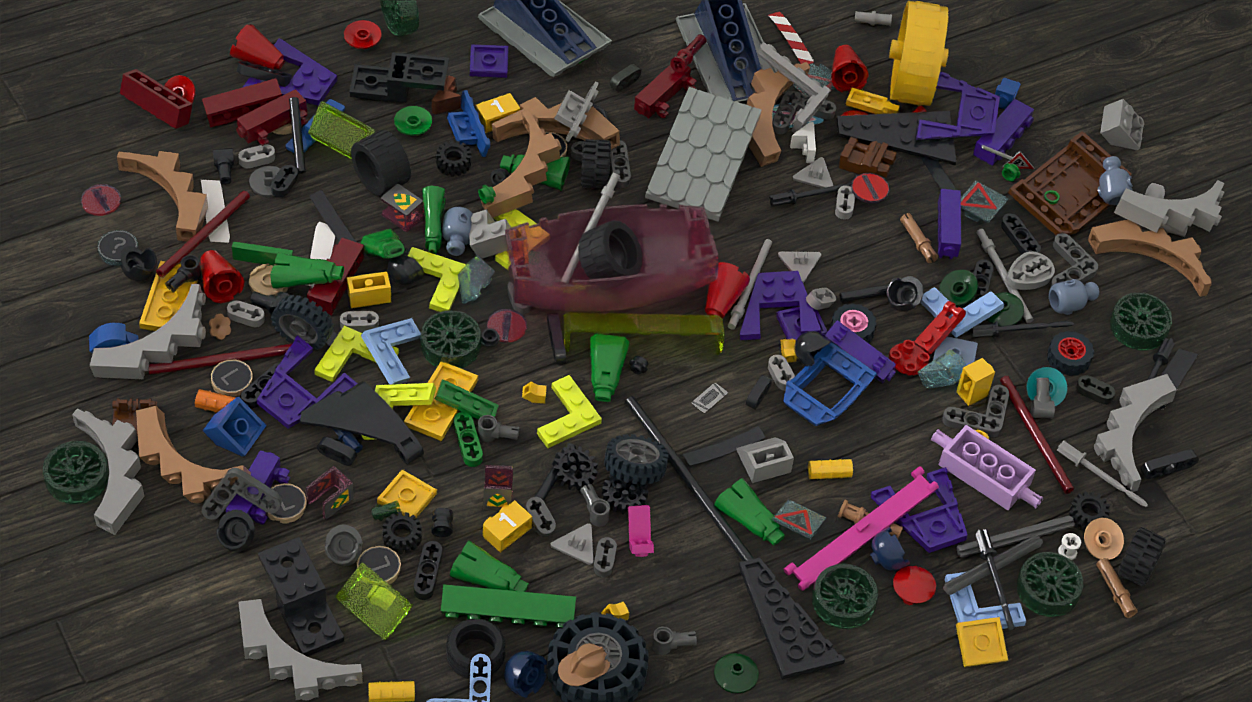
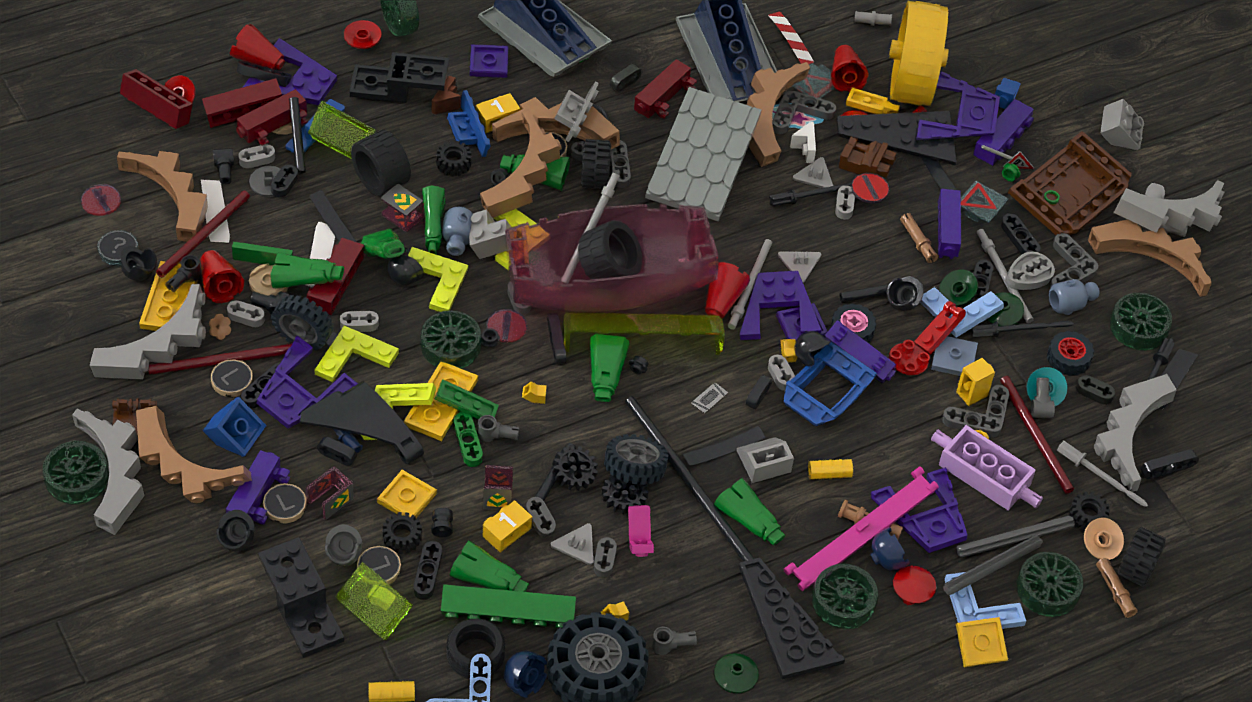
(110, 336): blue brick -> none
(211, 401): orange axle -> none
(240, 487): dark grey beam -> none
(285, 662): light grey arch -> none
(369, 289): yellow brick -> none
(380, 345): light blue plate -> none
(386, 510): clear green pin -> none
(413, 120): green dish -> none
(474, 277): clear light blue slope -> none
(487, 194): green plate -> none
(581, 415): neon yellow plate -> none
(583, 665): medium nougat piece -> none
(596, 505): dark grey pin -> none
(698, 42): dark red pin -> none
(799, 78): light grey bracket -> none
(799, 519): clear light blue piece -> none
(821, 298): light grey beam -> none
(943, 370): clear light blue slope -> none
(988, 553): black piece -> none
(1067, 545): white bush -> none
(1113, 181): sand blue piece -> none

